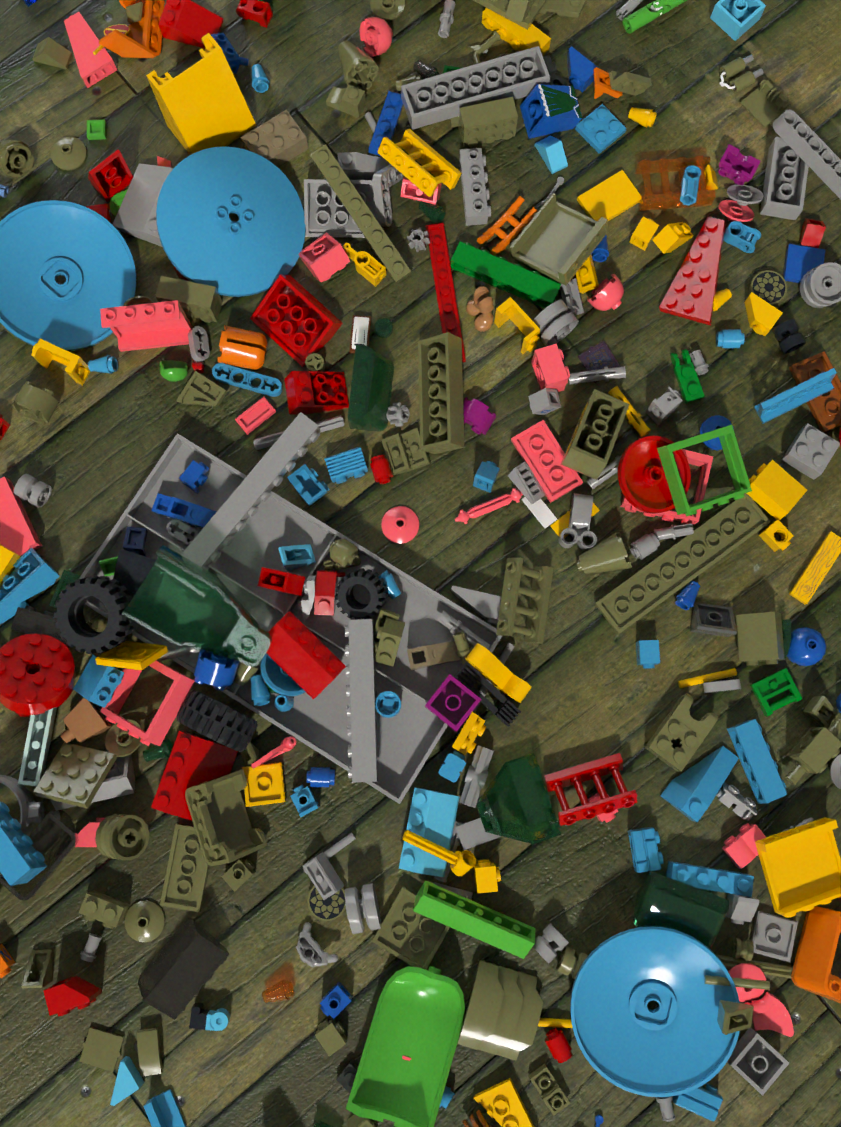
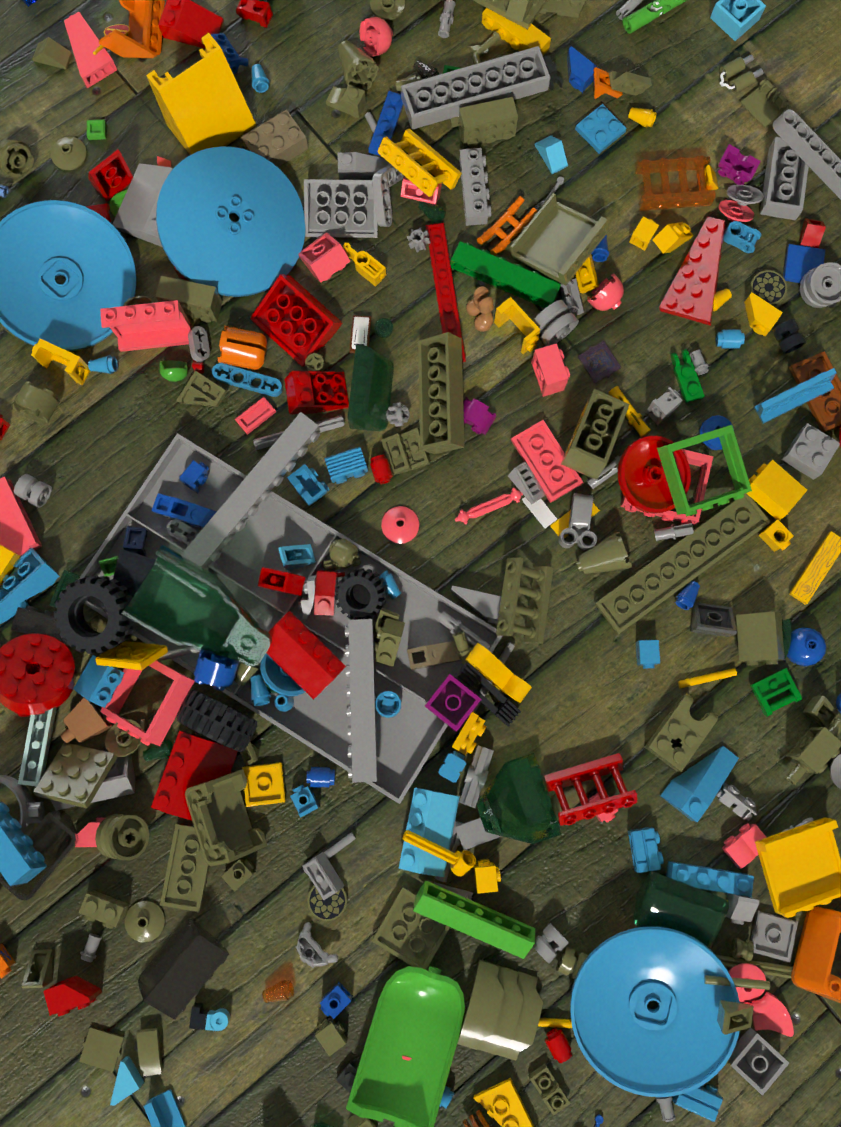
(134, 12): olive slope -> none
(285, 746): coral arm -> none
(359, 909): light grey wheel -> none
(361, 214): olive brick -> none
(486, 476): dark azure slope -> none
(544, 401): light grey brick -> none
(550, 110): blue slope -> none
(597, 375): light grey pin -> none
(610, 197): yellow tile -> none
(644, 546): light grey brick -> none
(689, 185): dark azure piece -> none
(722, 686): light grey beam -> none
(757, 761): dark azure brick -> none

